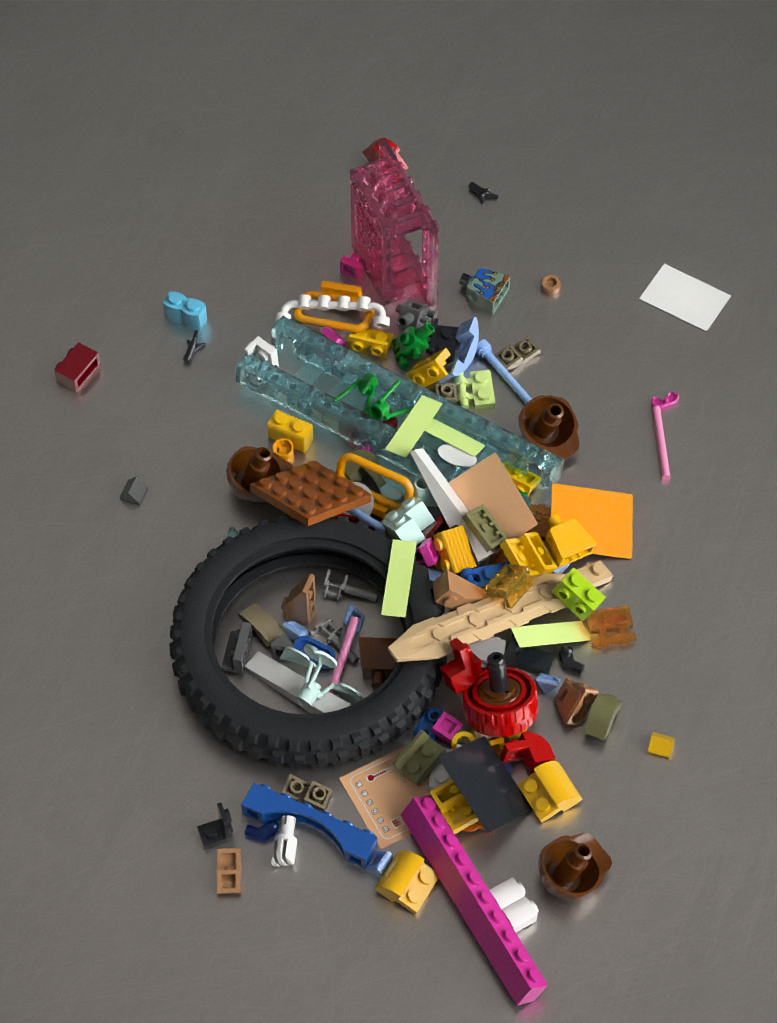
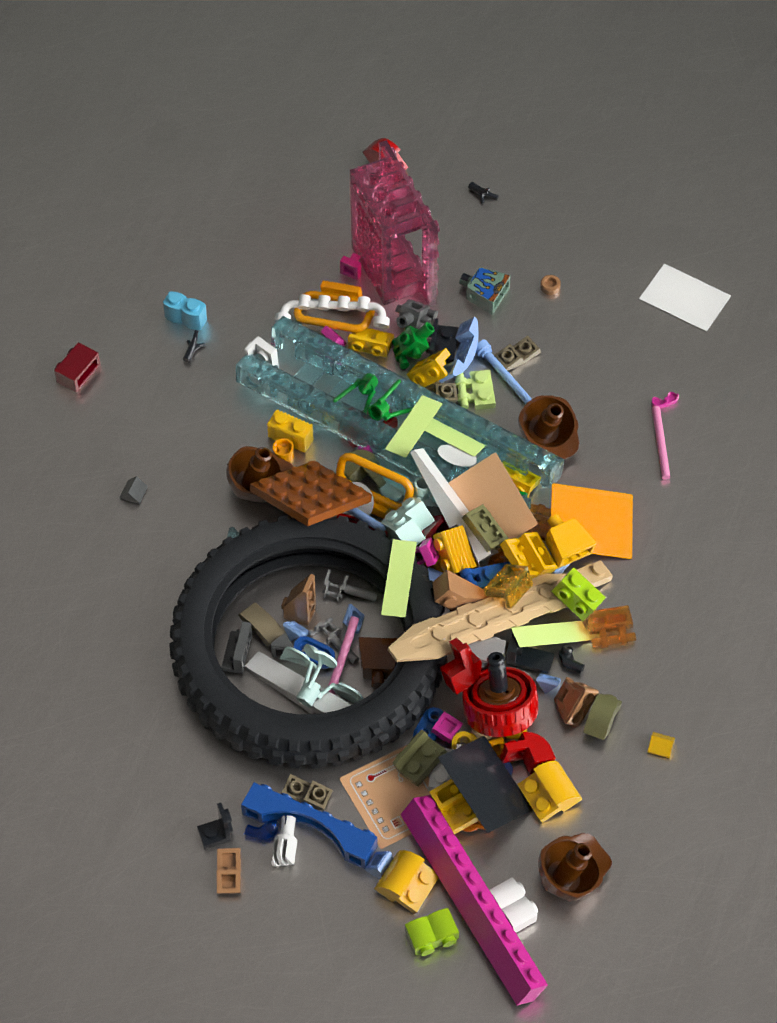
(432, 932): none -> lime brick

